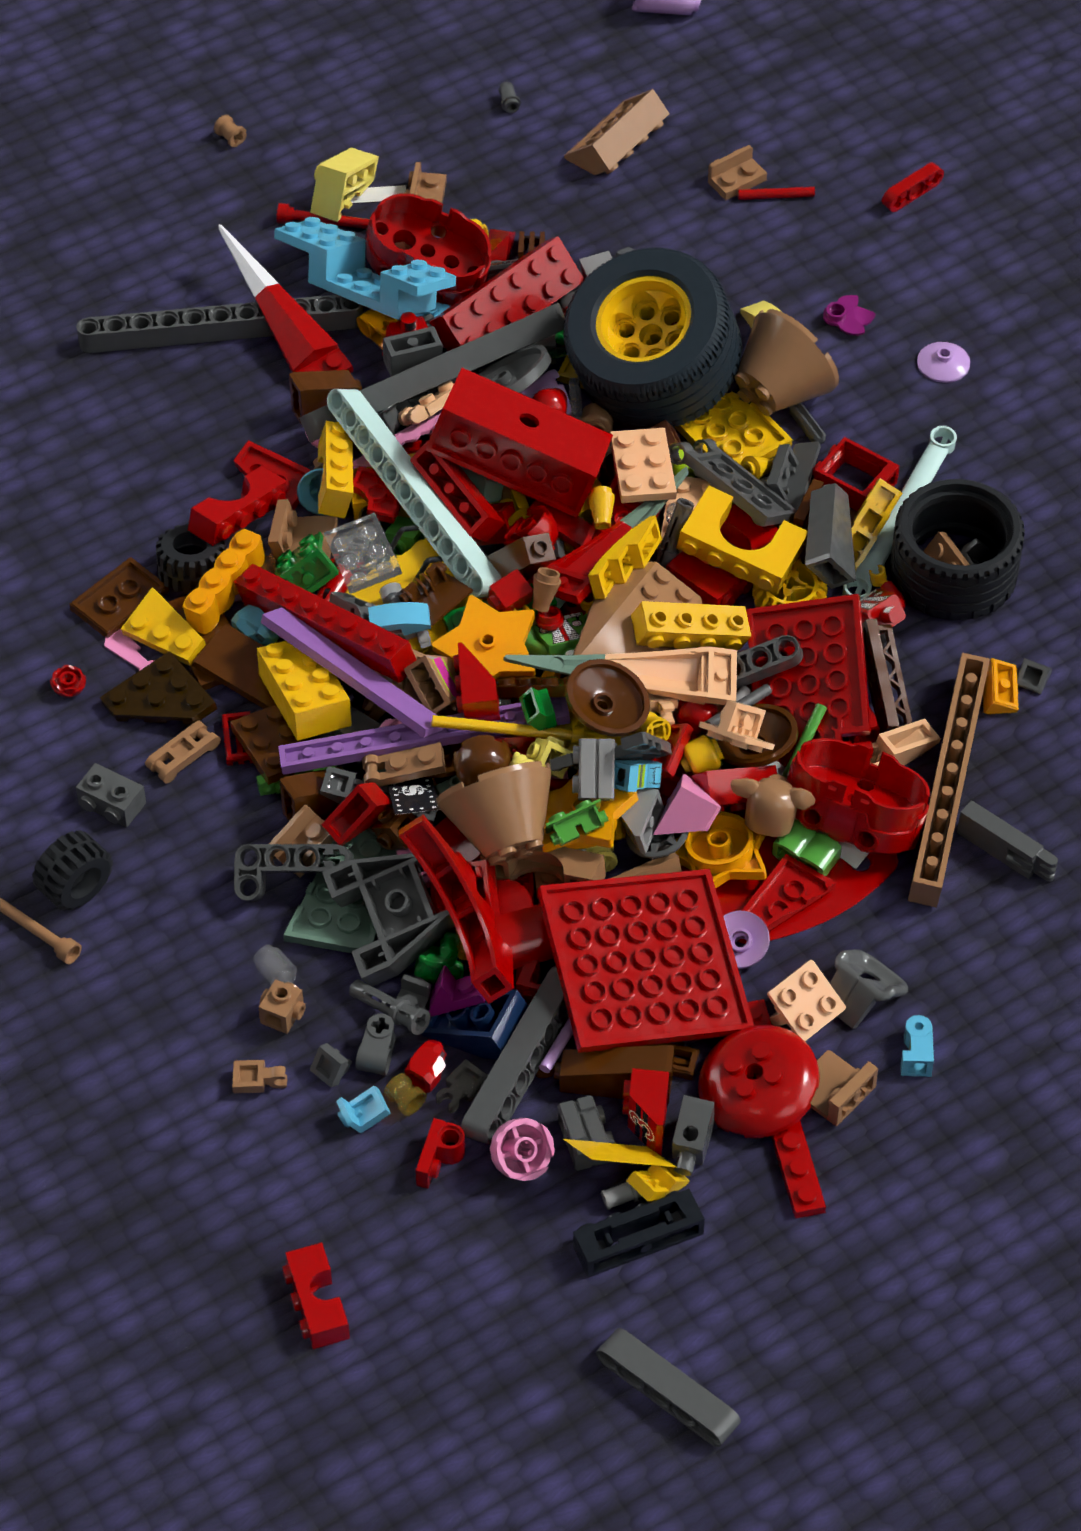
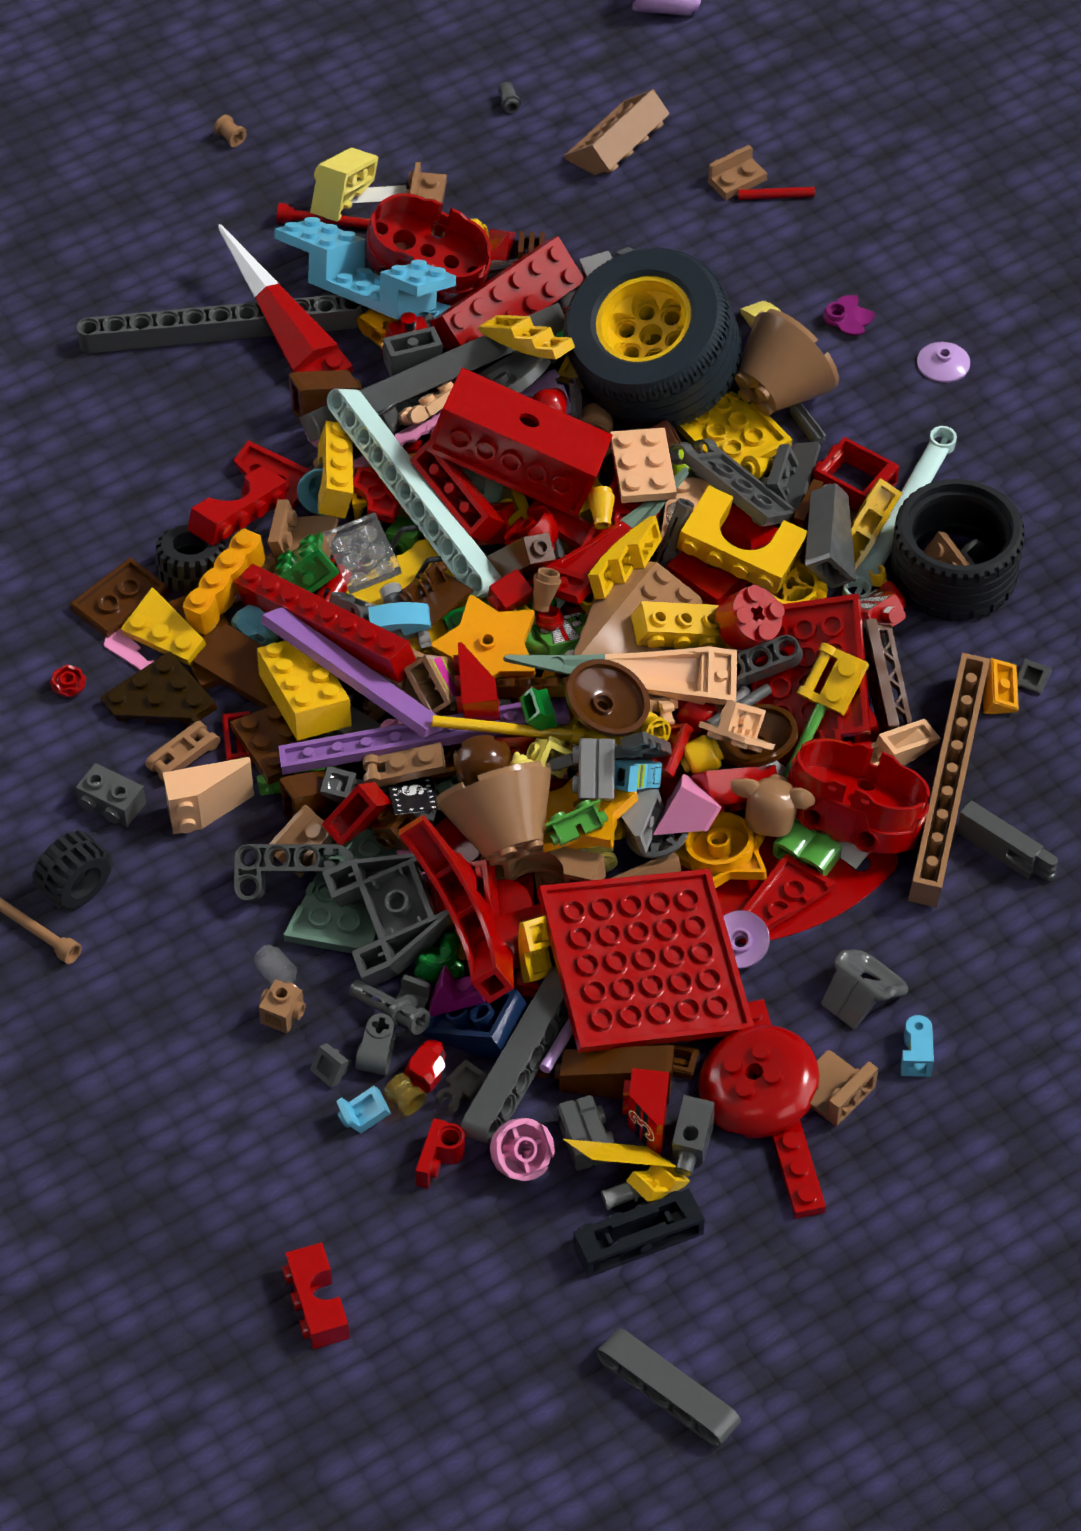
(206, 793): none -> light nougat slope
(252, 1076): medium nougat plate -> none
(522, 336): none -> yellow slope
(533, 949): none -> yellow slope
(749, 617): none -> red brick
(805, 1001): light nougat bracket -> none
(841, 682): none -> yellow plate
(912, 187): red beam -> none

